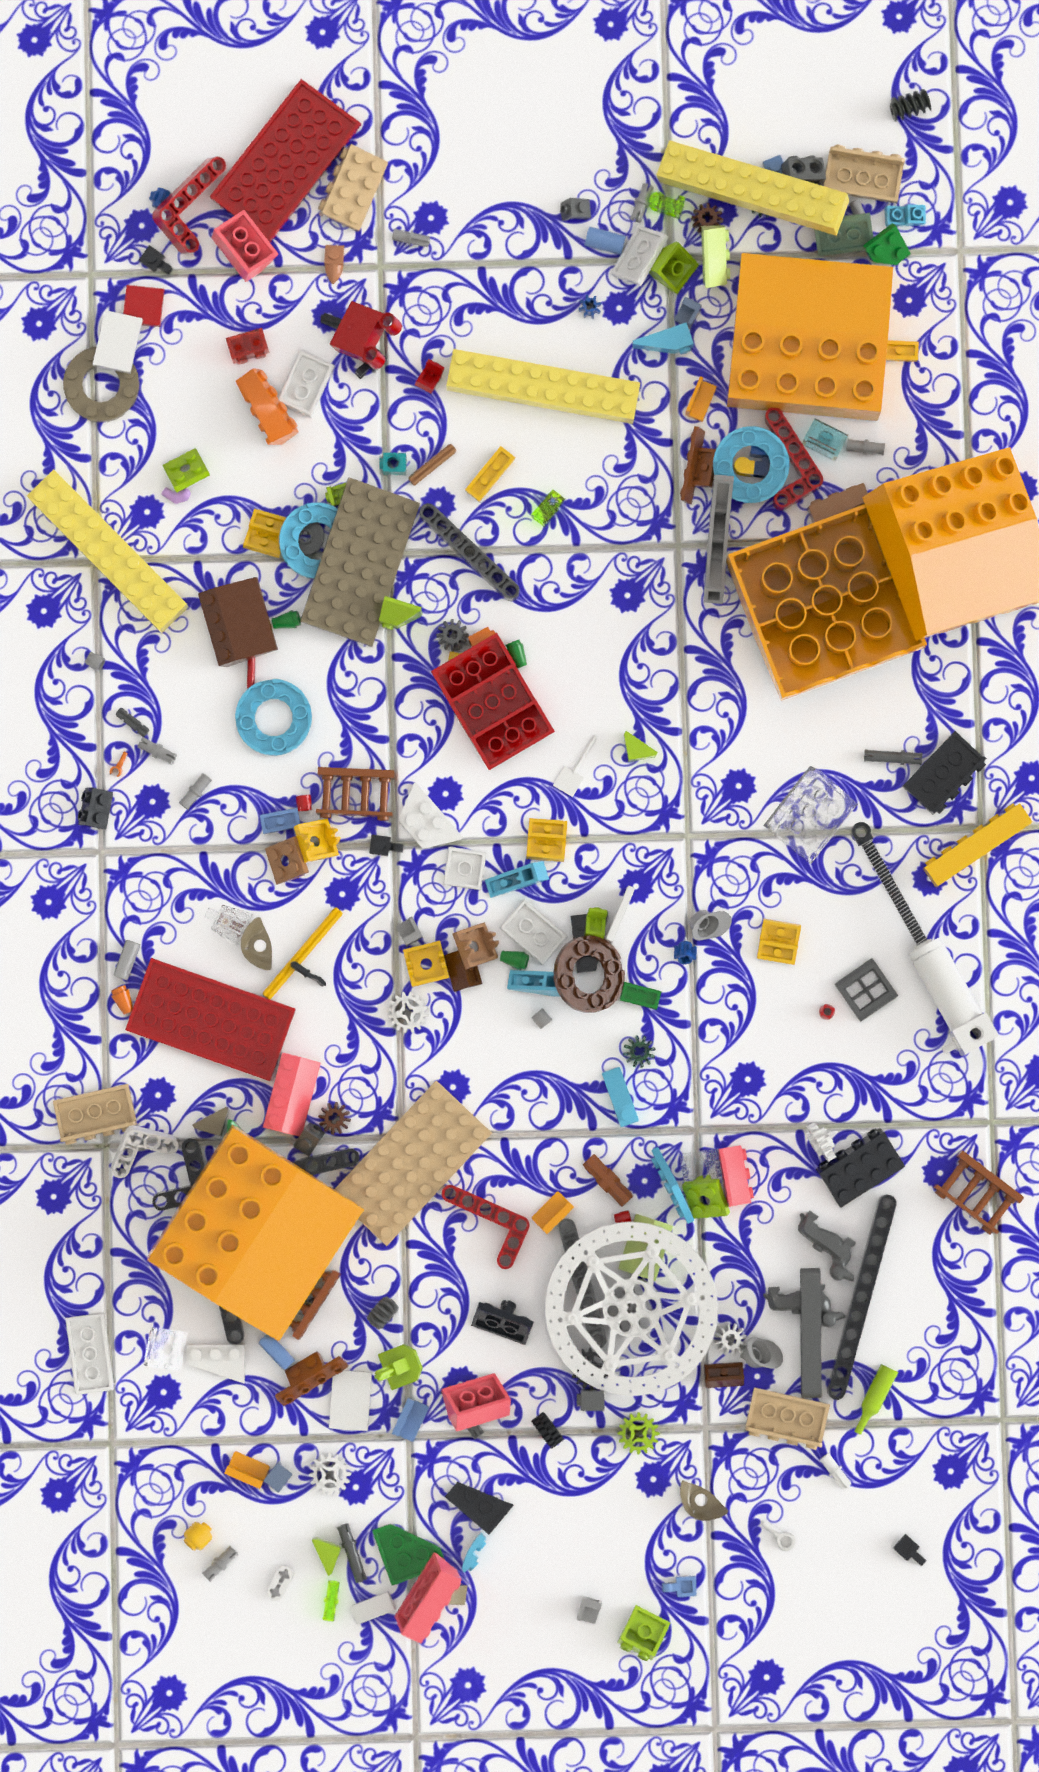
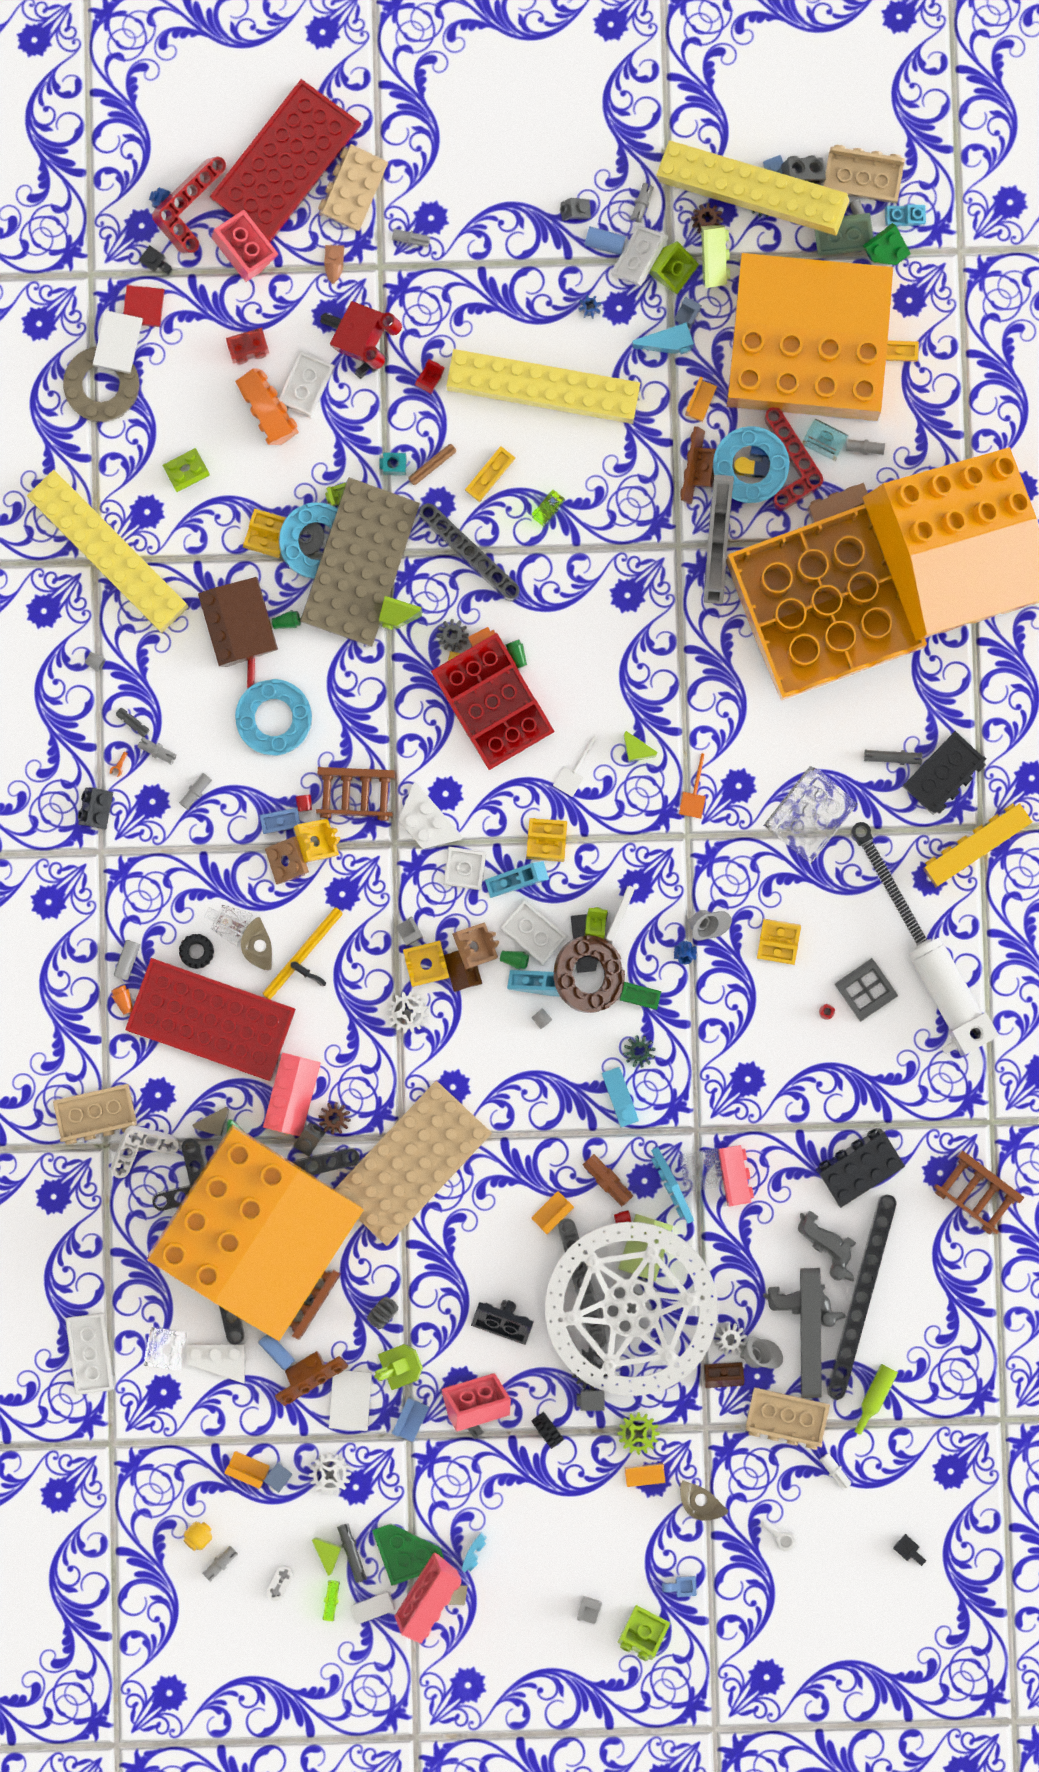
(179, 497): lavender arm -> none
(196, 939): none -> black tyre
(382, 845): black plate -> none
(480, 1507): black wing -> none
(493, 1217): red beam -> none
(644, 1474): none -> light orange panel
(666, 205): clear neon green leg -> none
(693, 804): none -> orange piece
(709, 1188): lime piece -> none
(821, 1141): white gear -> none
(909, 104): pearl dark grey piece -> none

